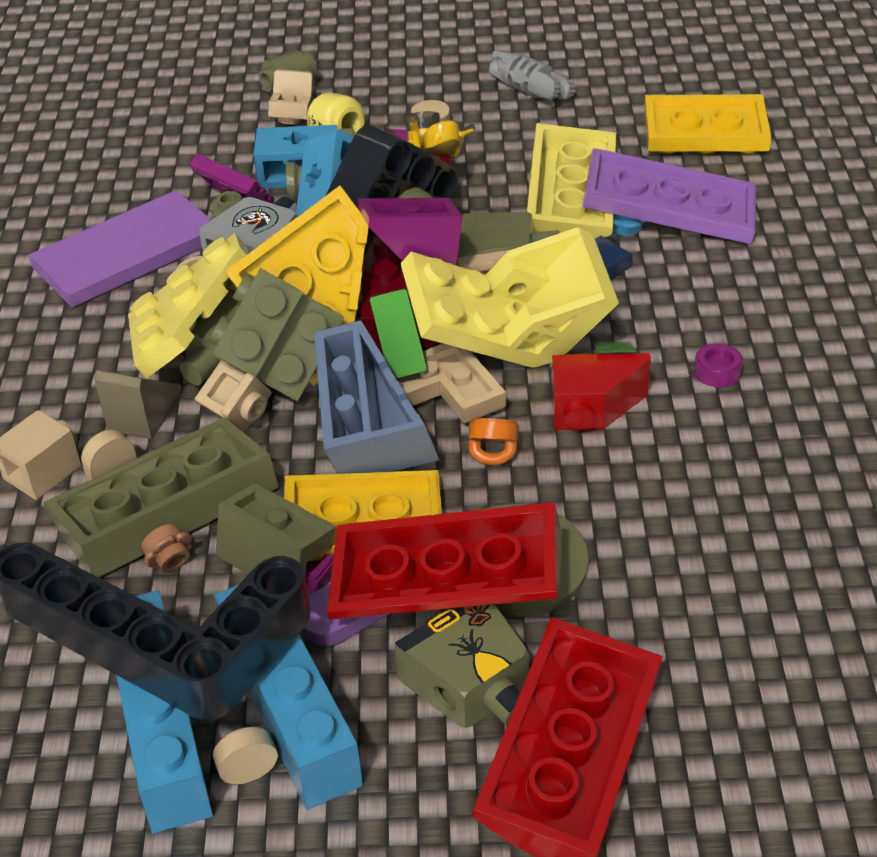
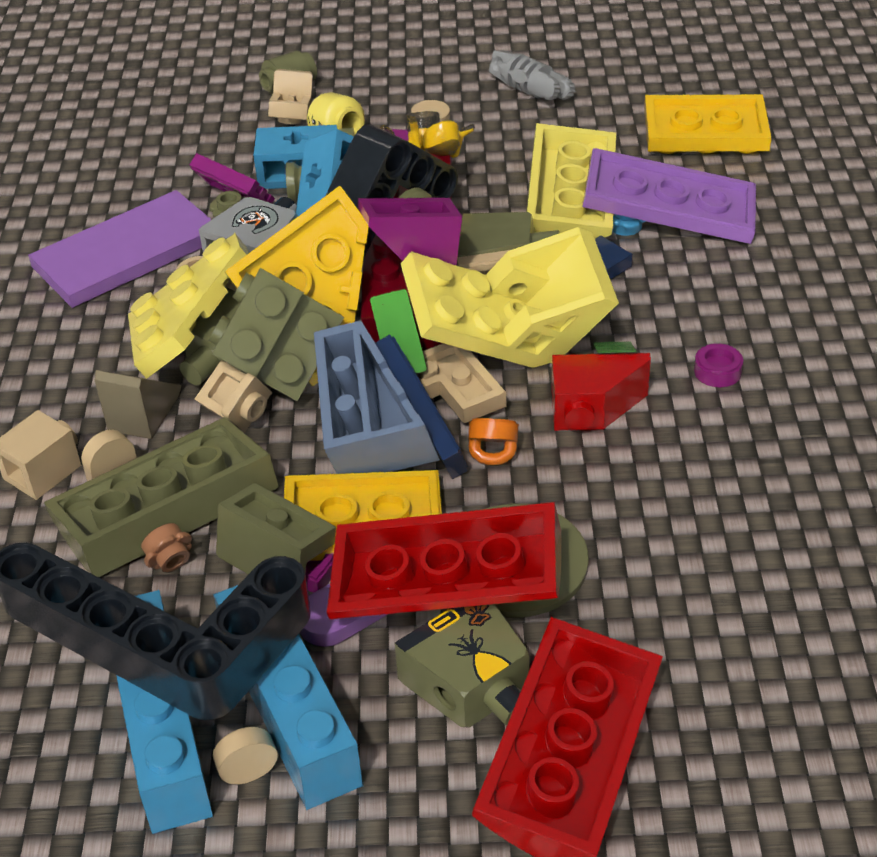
(438, 431): none -> dark blue tile

